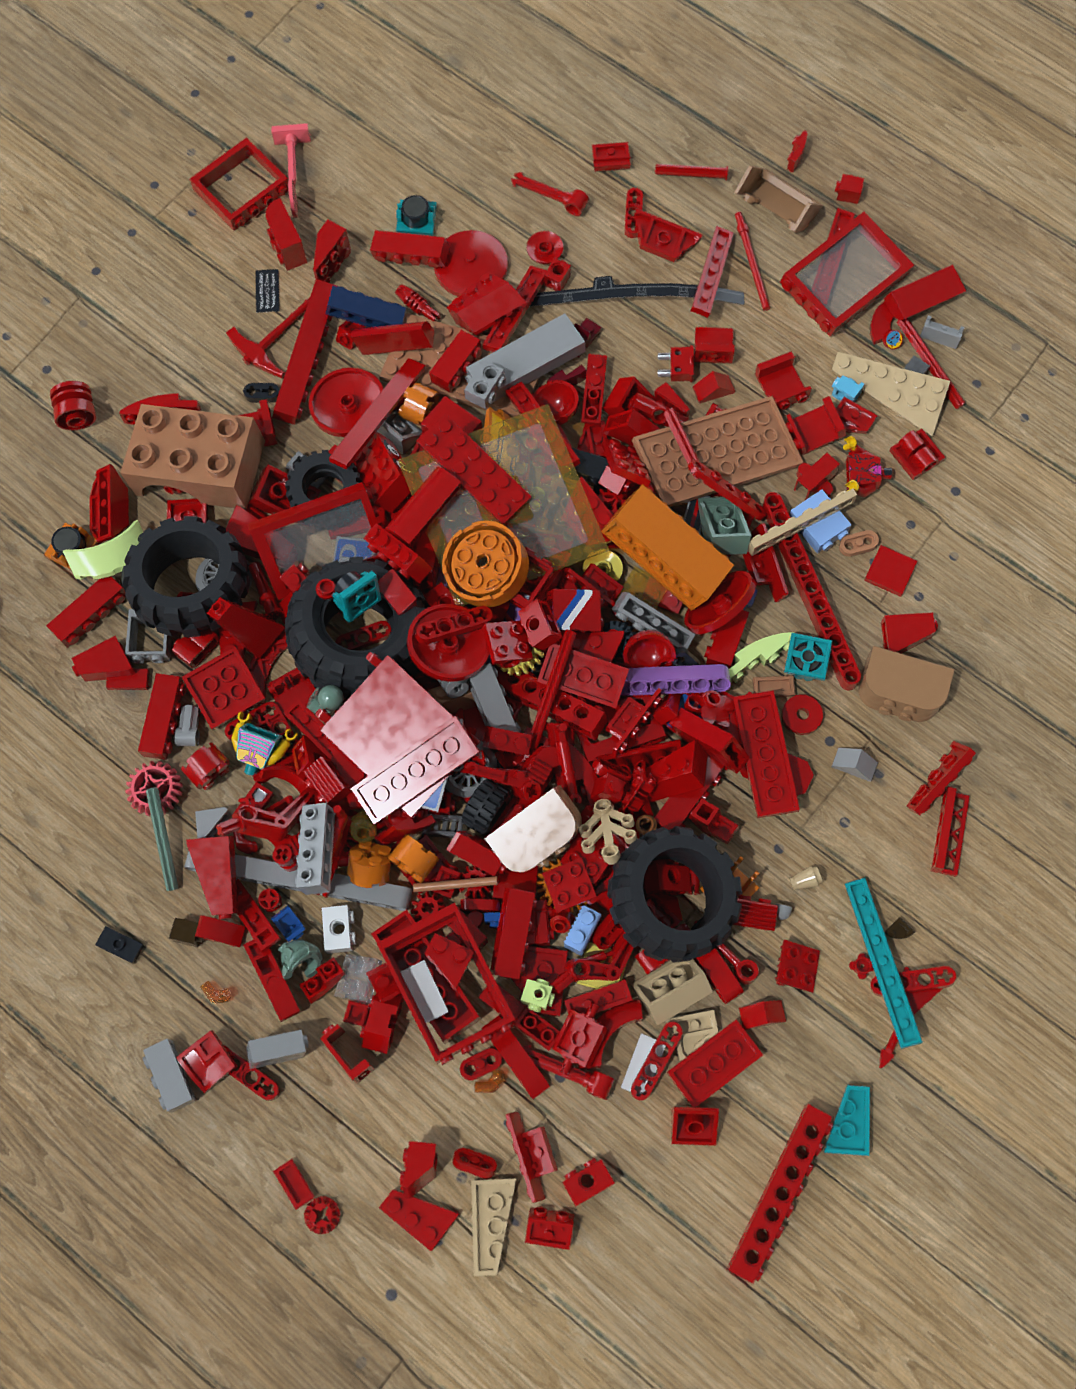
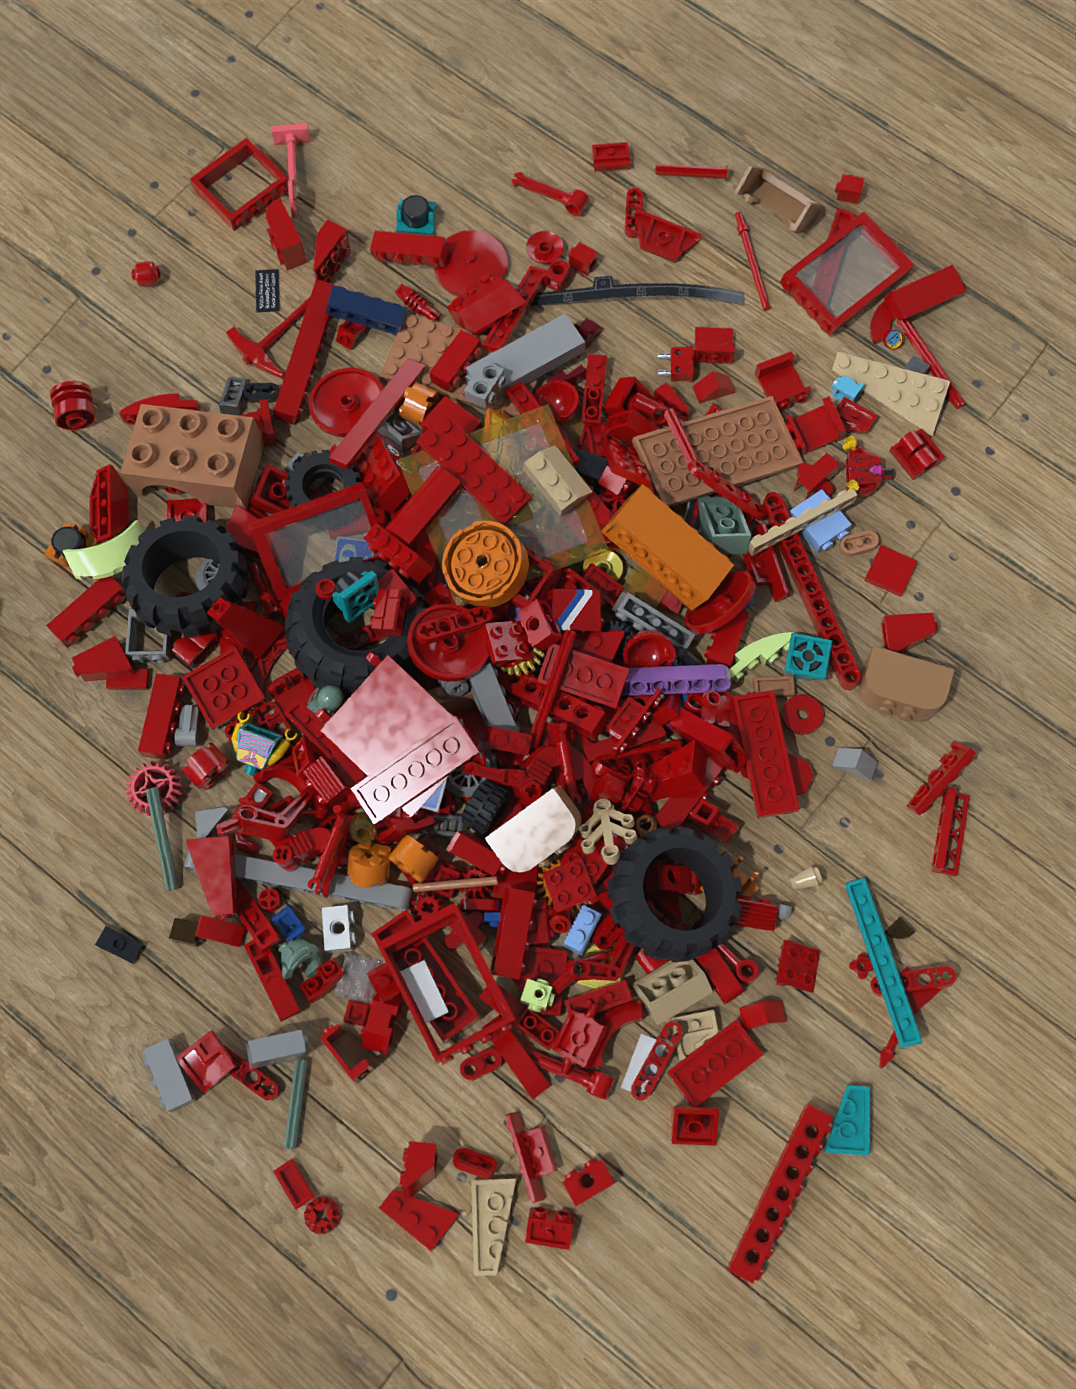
(146, 273): none -> red head
(215, 996): clear orange arm -> none
(226, 403): none -> flat silver slope
(294, 575): red brick -> none
(295, 1104): none -> sand green axle
(315, 849): light grey brick -> none
(388, 612): none -> red brick
(394, 337): red brick -> none
(449, 958): red wing -> none
(492, 1084): clear orange arm -> none
(556, 479): none -> tan slope
(583, 258): none -> red brick
(712, 272): plate -> none
(797, 151): red slope -> none
(941, 333): light grey hinge -> none

